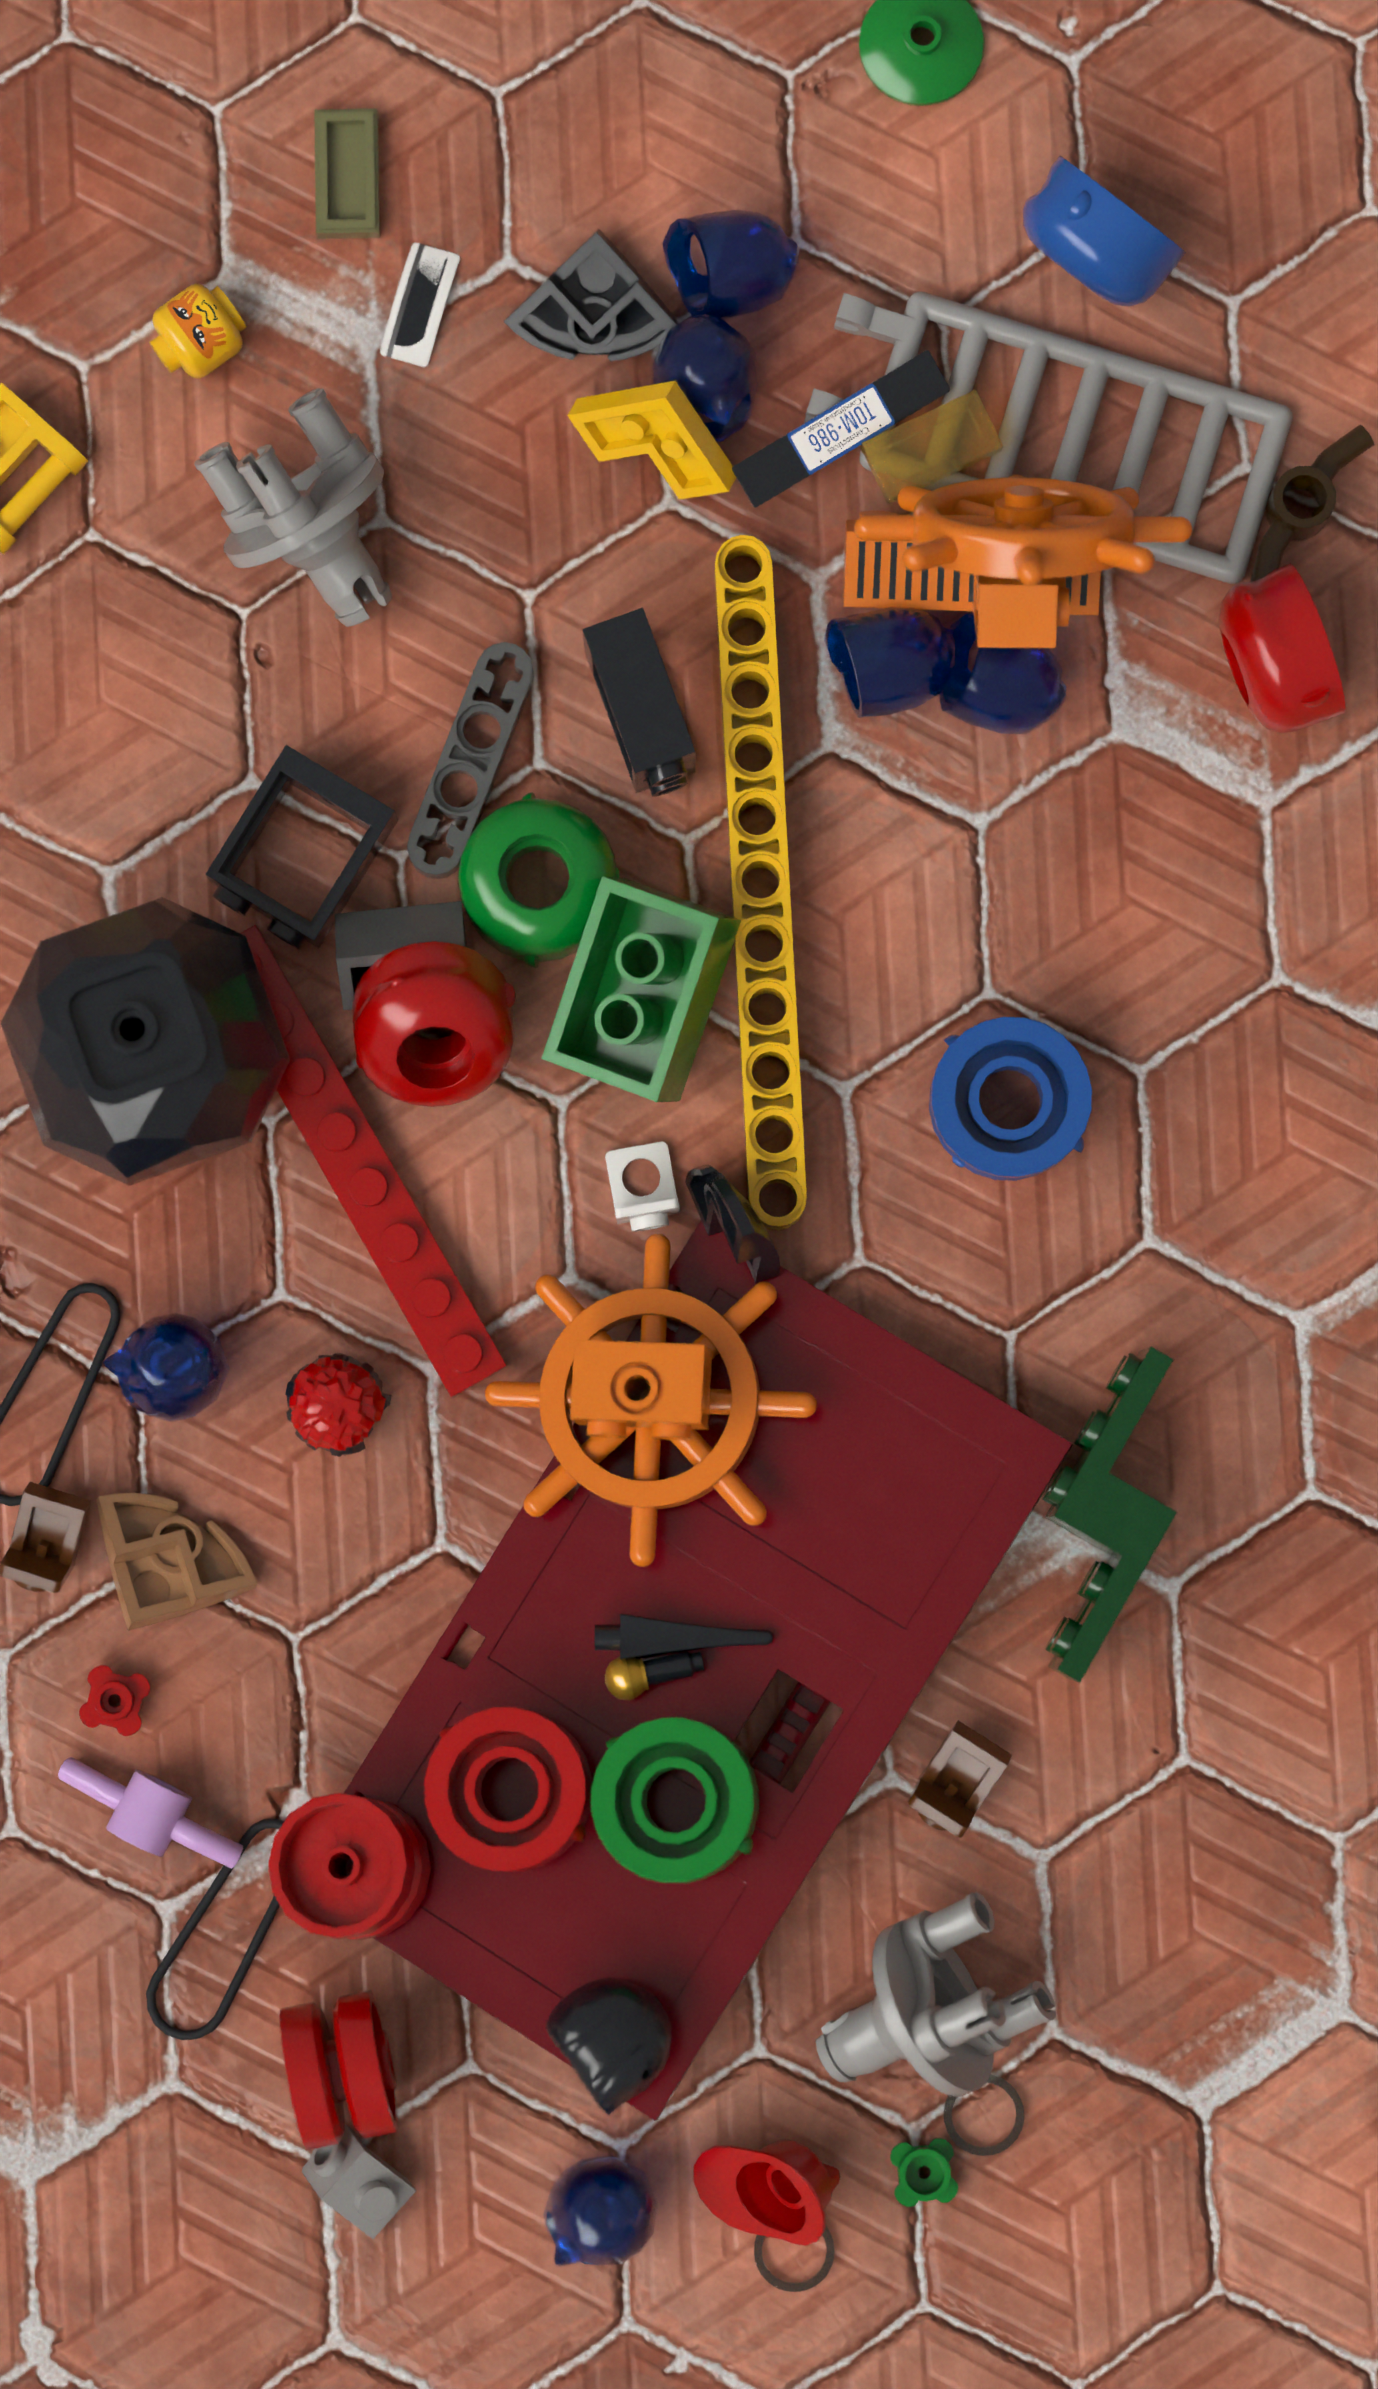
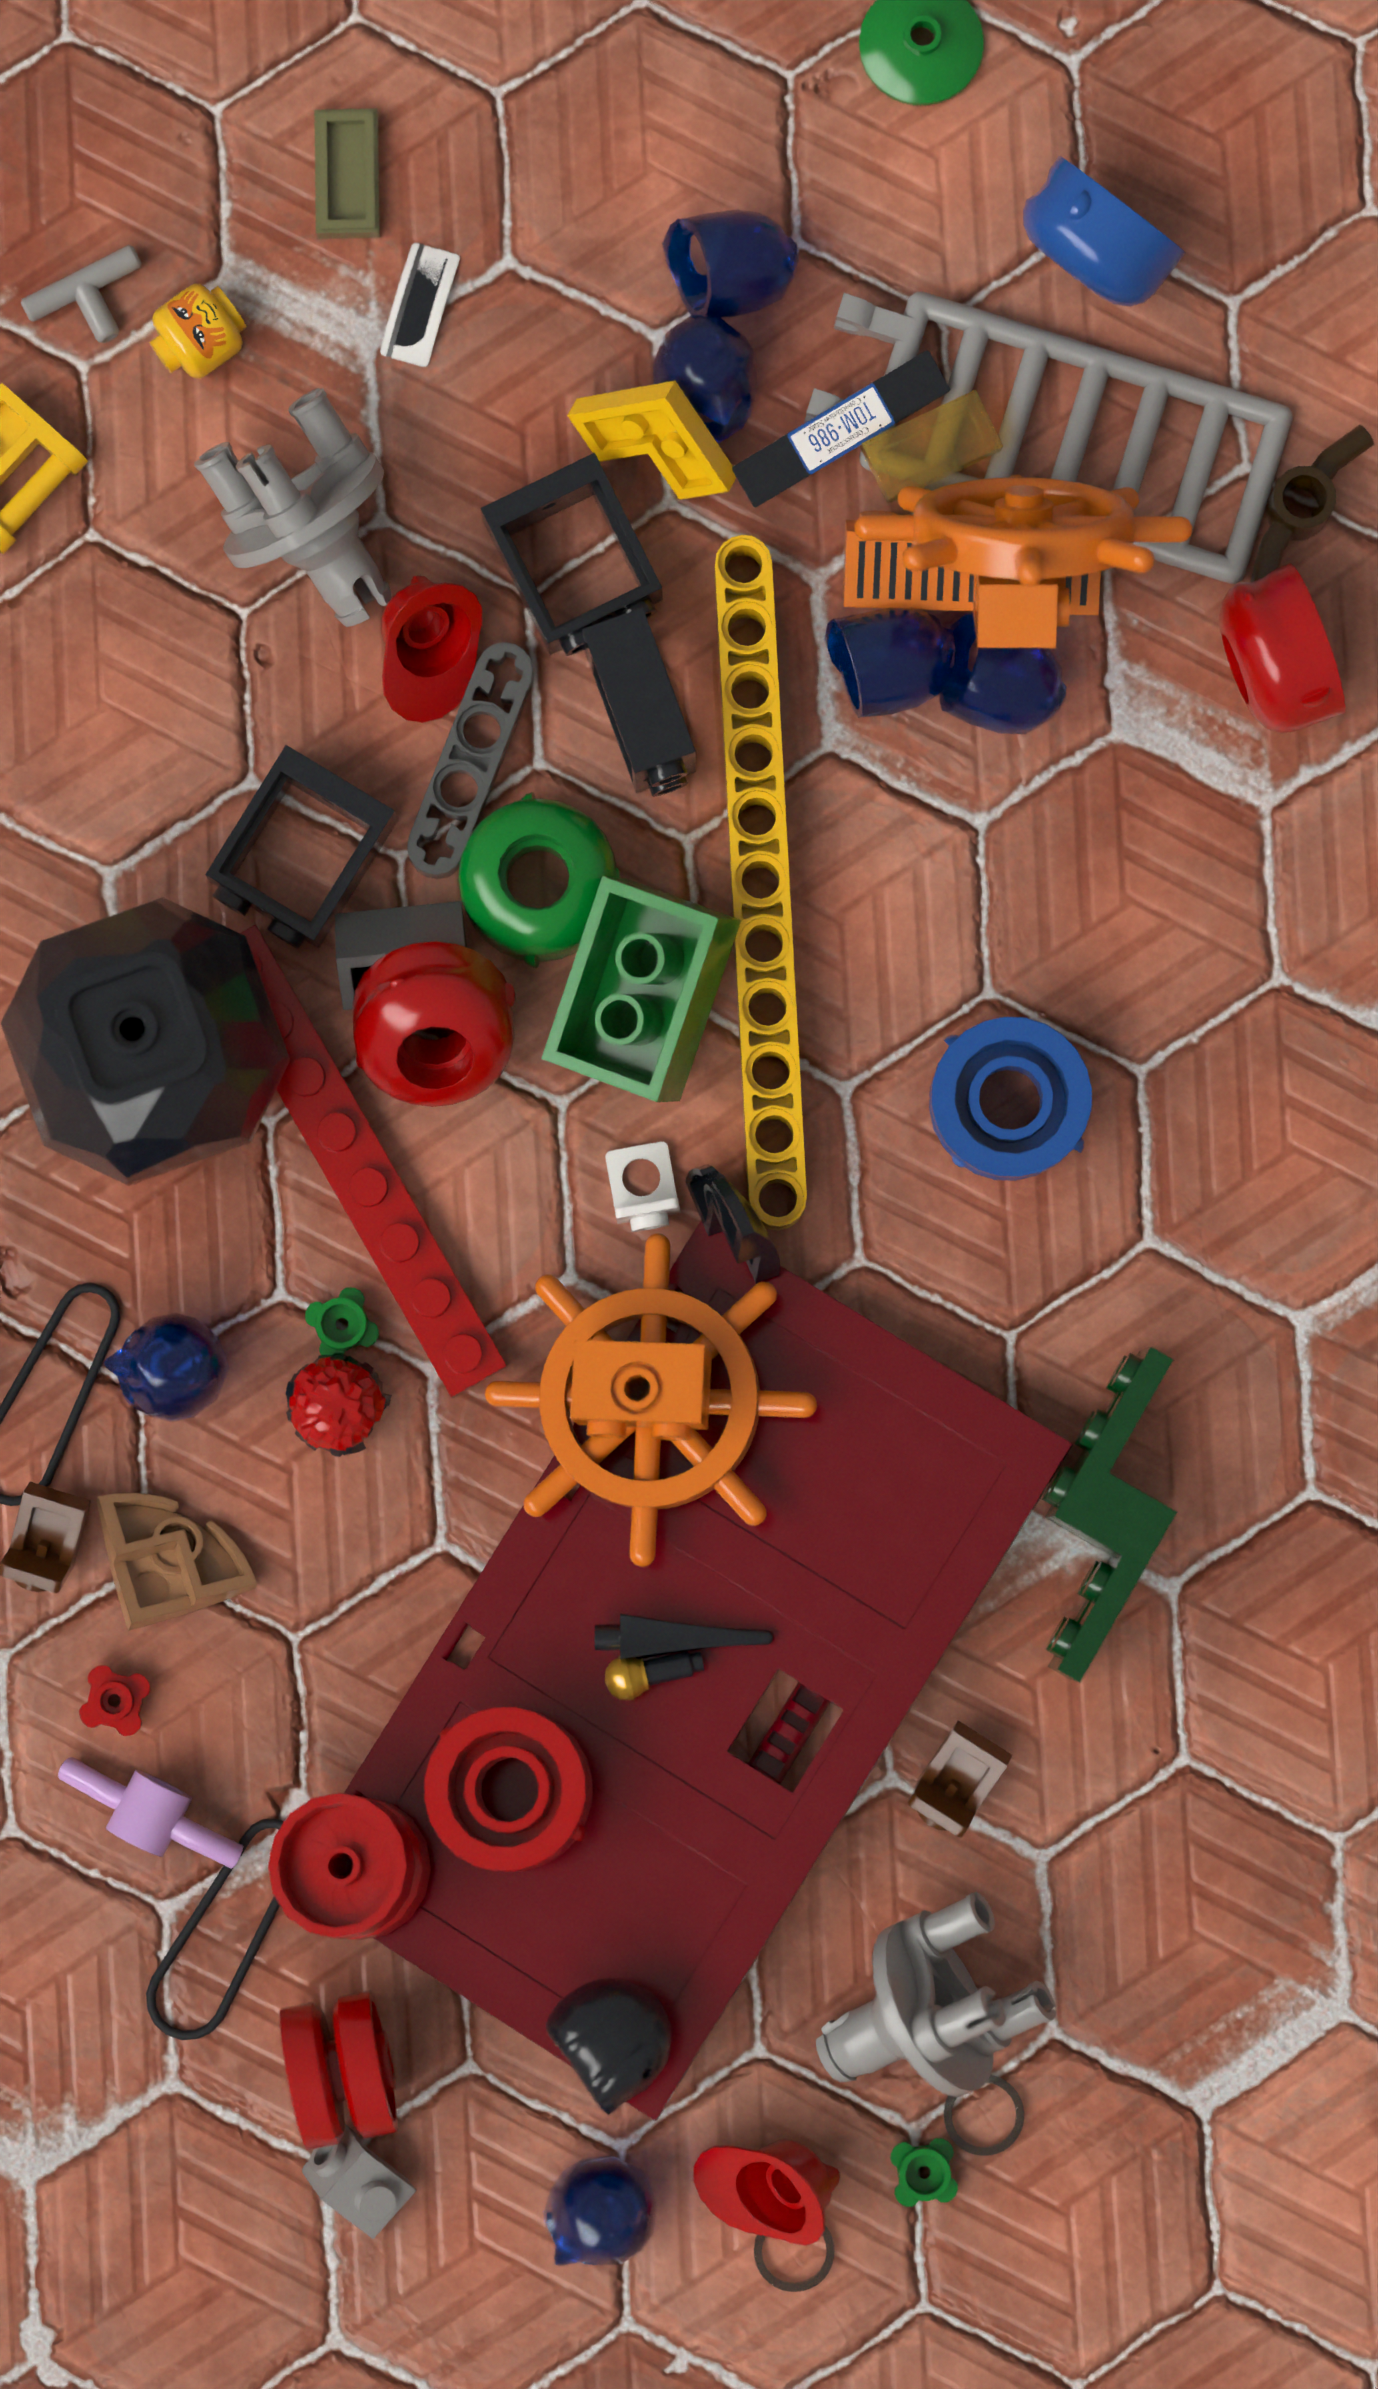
(84, 288): none -> light grey piece
(348, 1306): none -> green plate
(429, 648): none -> red piece
(545, 499): none -> black window
(593, 307): black brick -> none
(622, 1791): green piece -> none

